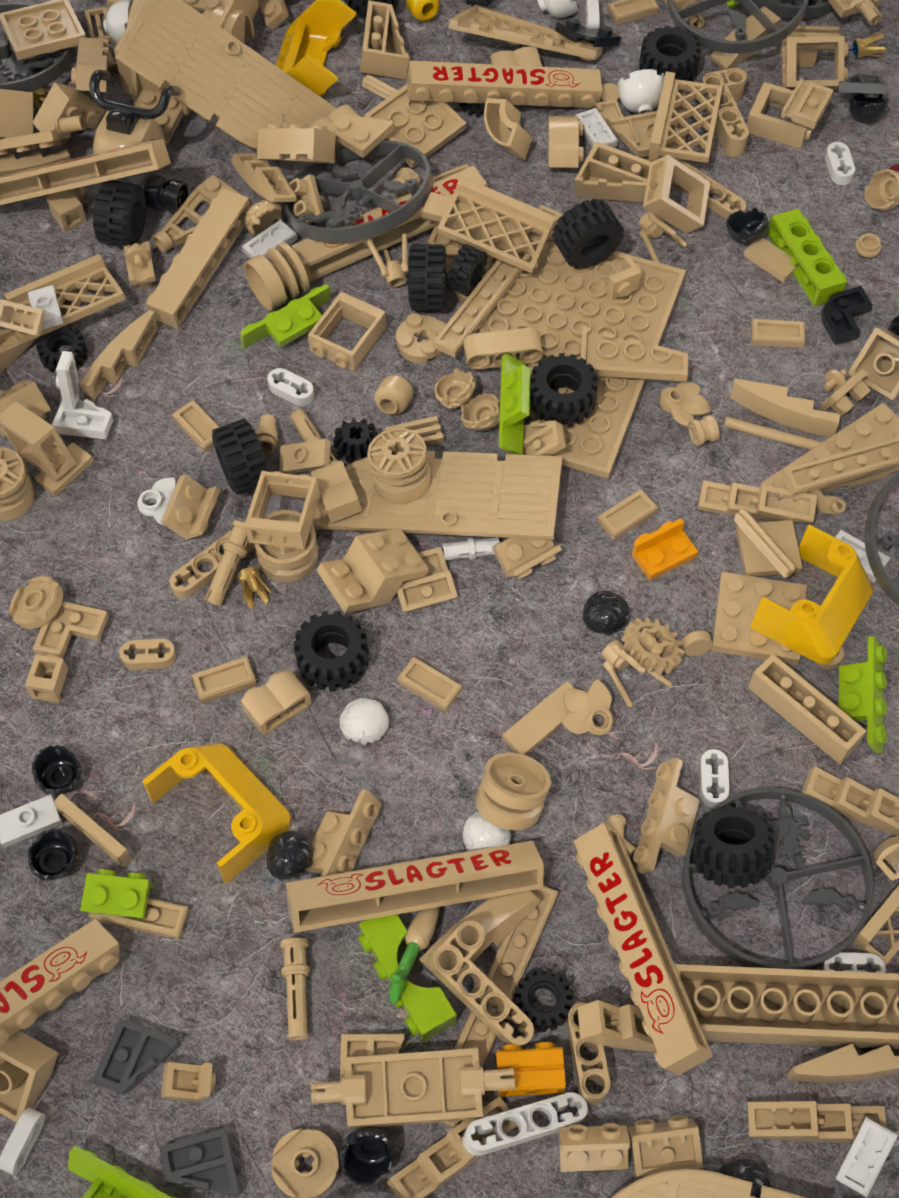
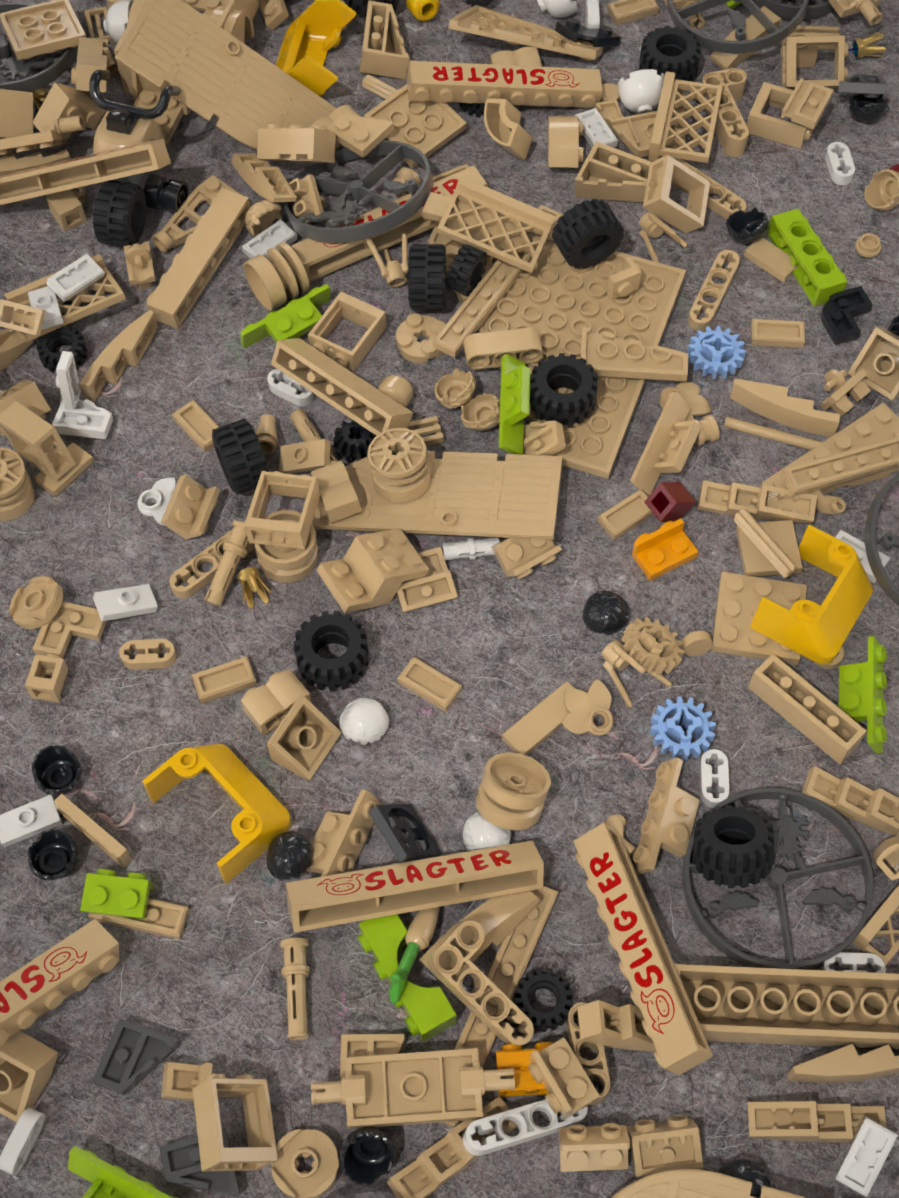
(75, 277): none -> white plate
(125, 602): none -> white plate
(258, 1121): none -> tan window
(302, 739): none -> tan slope
(339, 386): none -> tan brick
(403, 847): none -> black piece
(563, 1078): none -> tan bracket
(667, 445): none -> tan bracket
(670, 501): none -> dark red brick
(672, 736): none -> light blue gear
(712, 289): none -> tan beam
(716, 352): none -> light blue gear

